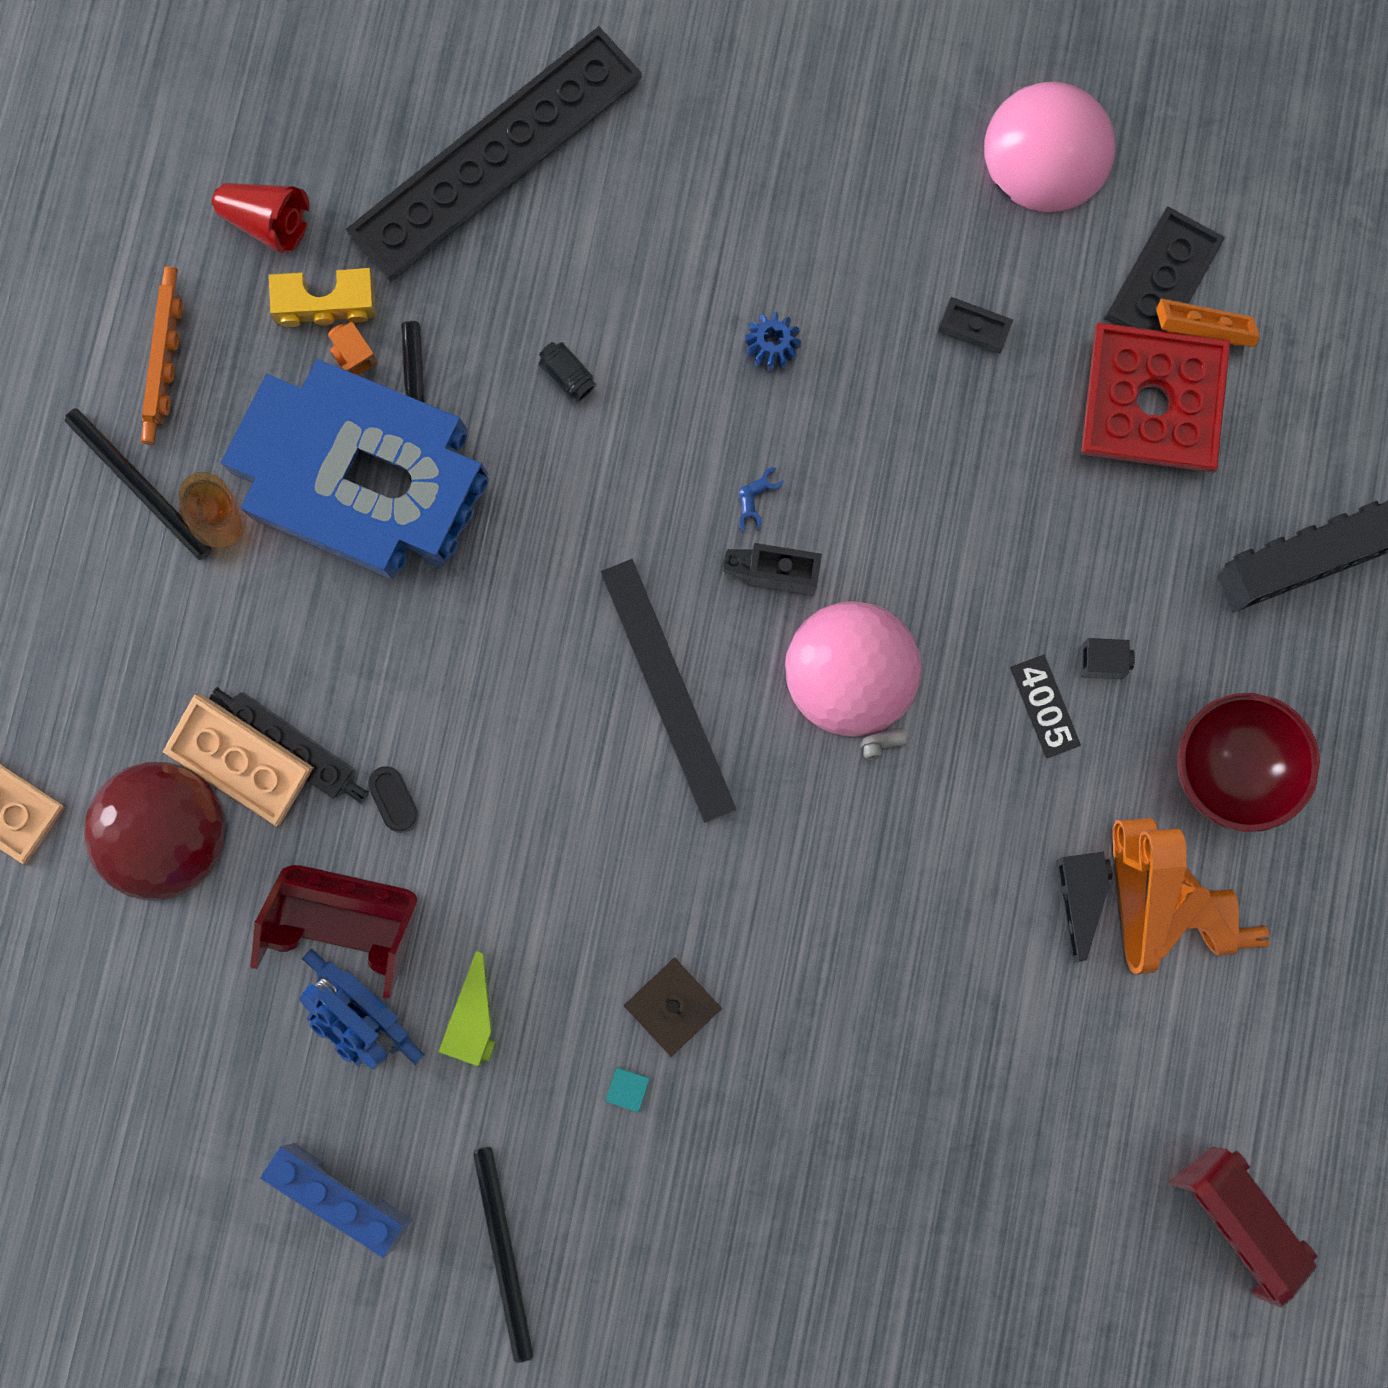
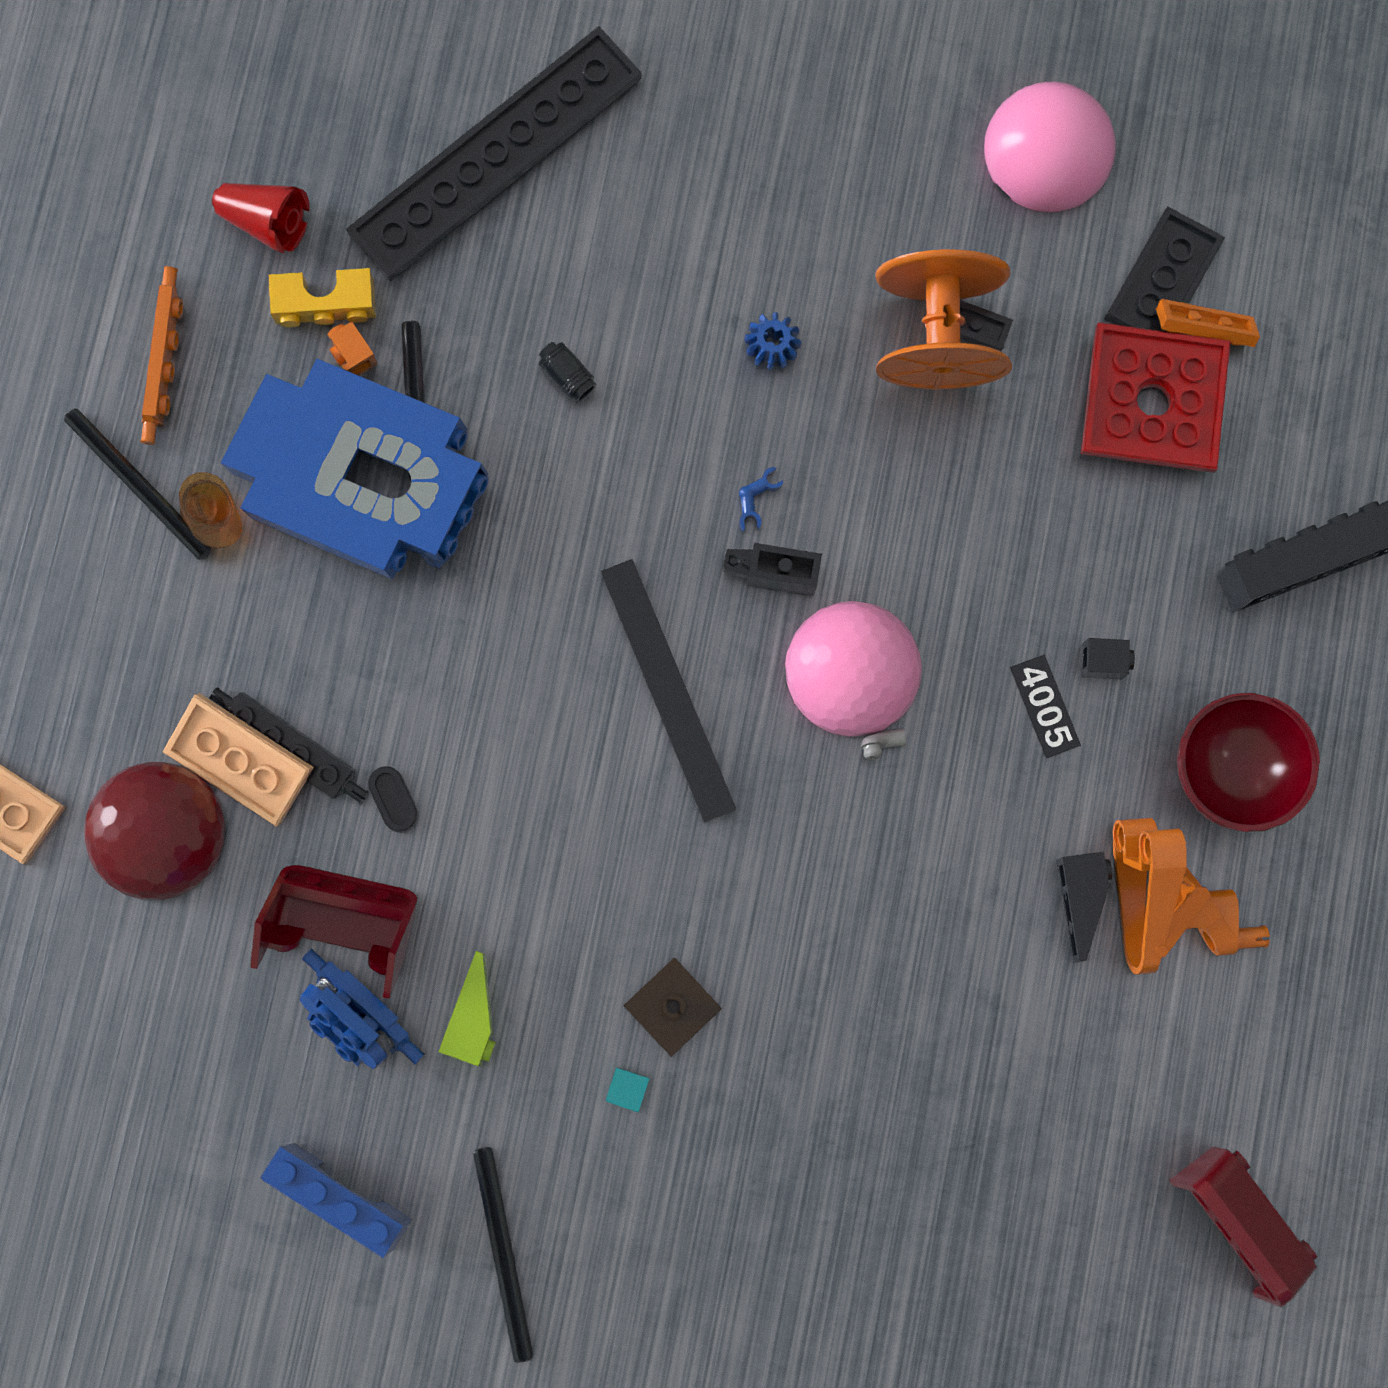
(942, 281): none -> orange piece

